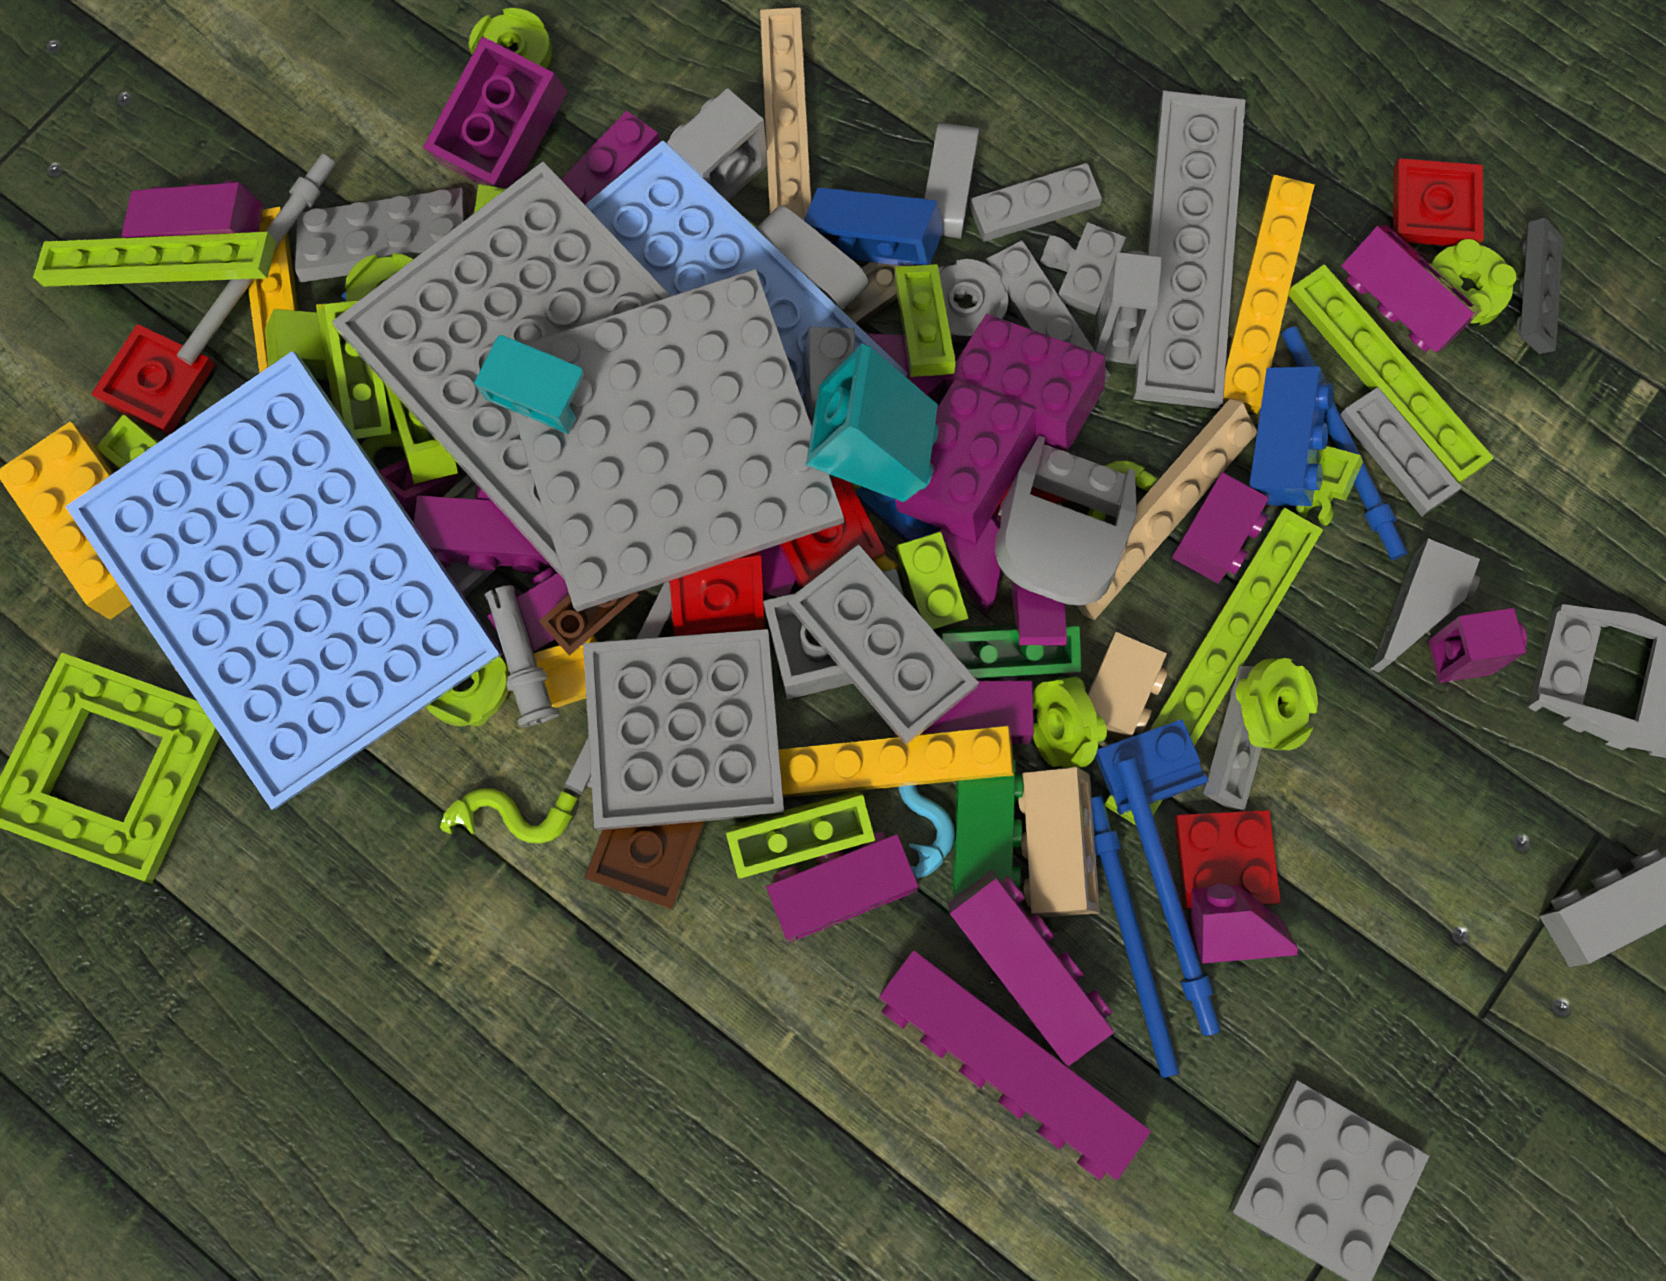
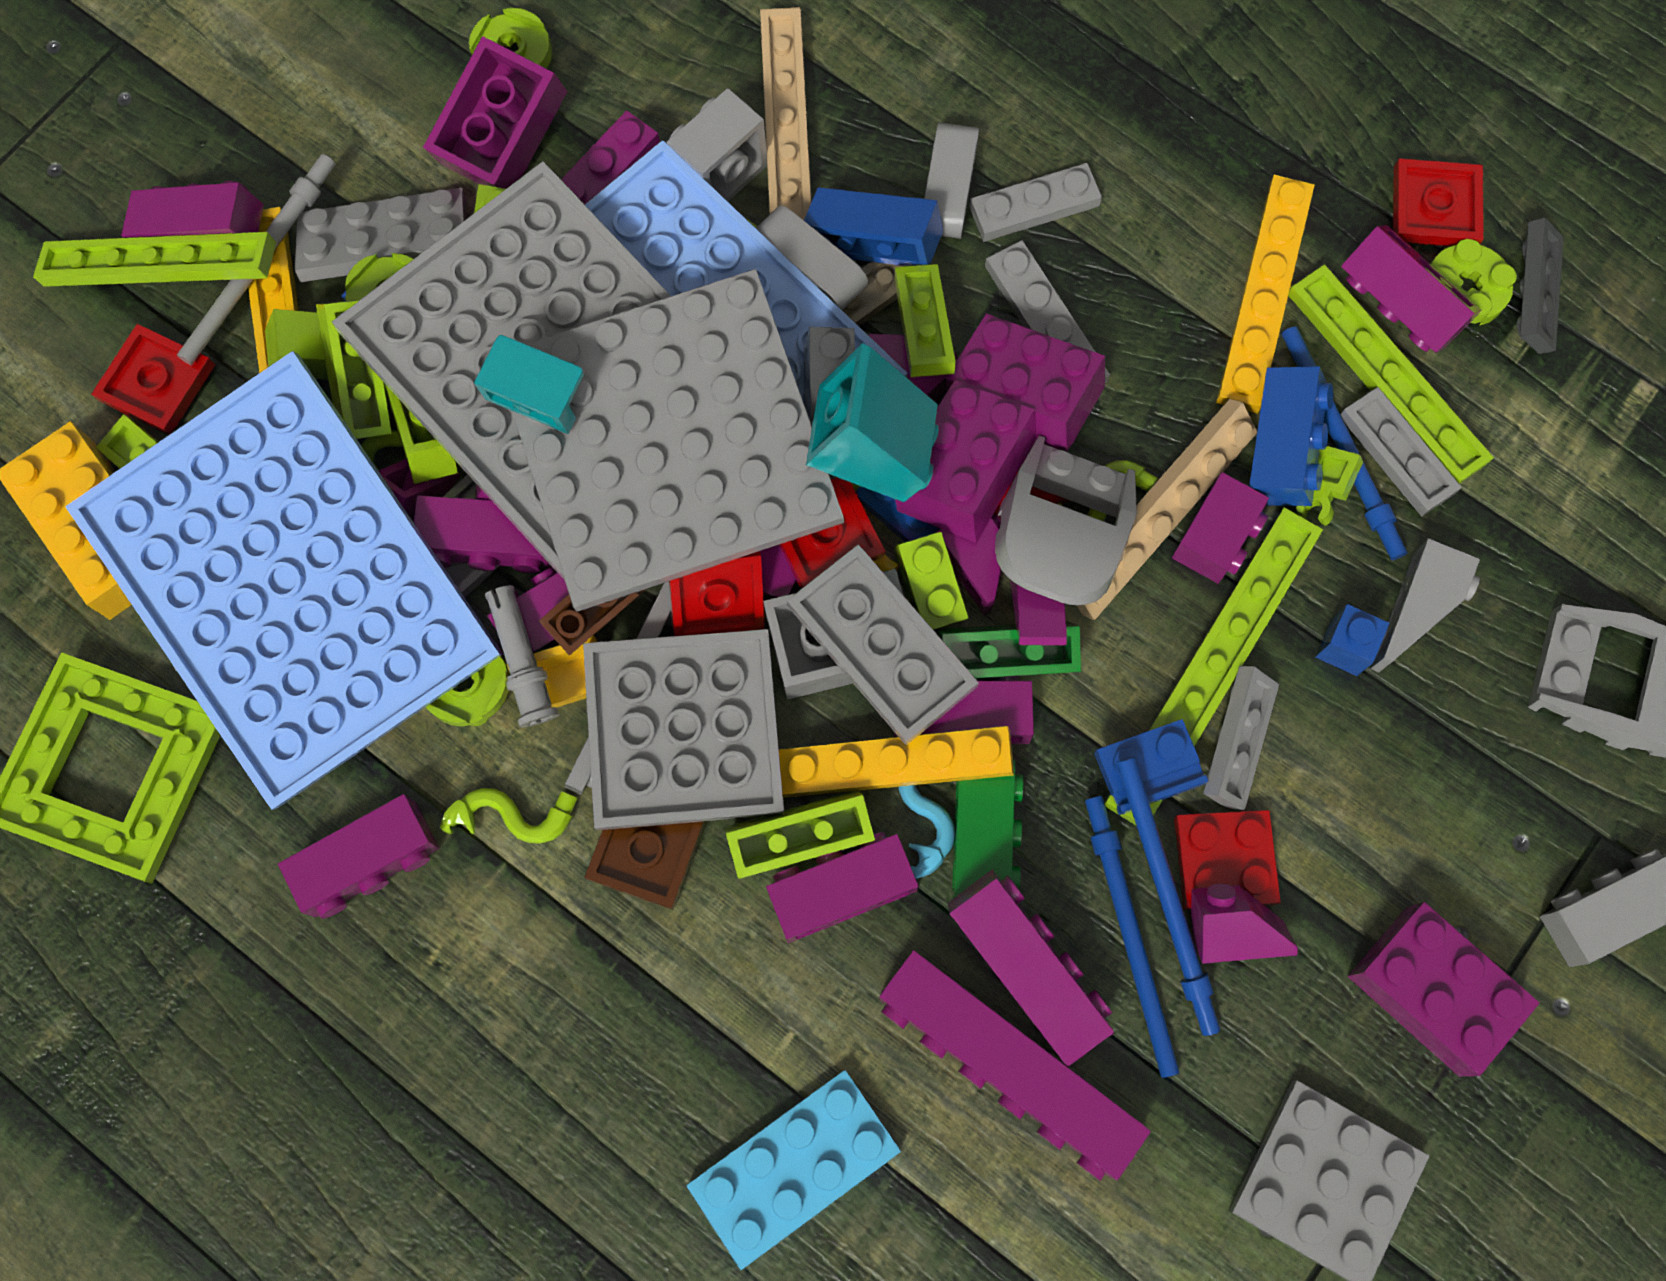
(359, 858): none -> magenta brick
(793, 1169): none -> medium azure plate
(987, 295): light grey plate -> none
(1059, 843): tan brick -> none
(1066, 723): lime plate -> none
(1085, 267): light grey plate -> none
(1124, 684): tan brick -> none
(1127, 306): light grey brick -> none
(1195, 236): light grey plate -> none
(1266, 722): lime plate -> none
(1352, 640): none -> blue brick
(1443, 990): none -> magenta brick
(1477, 645): magenta brick -> none

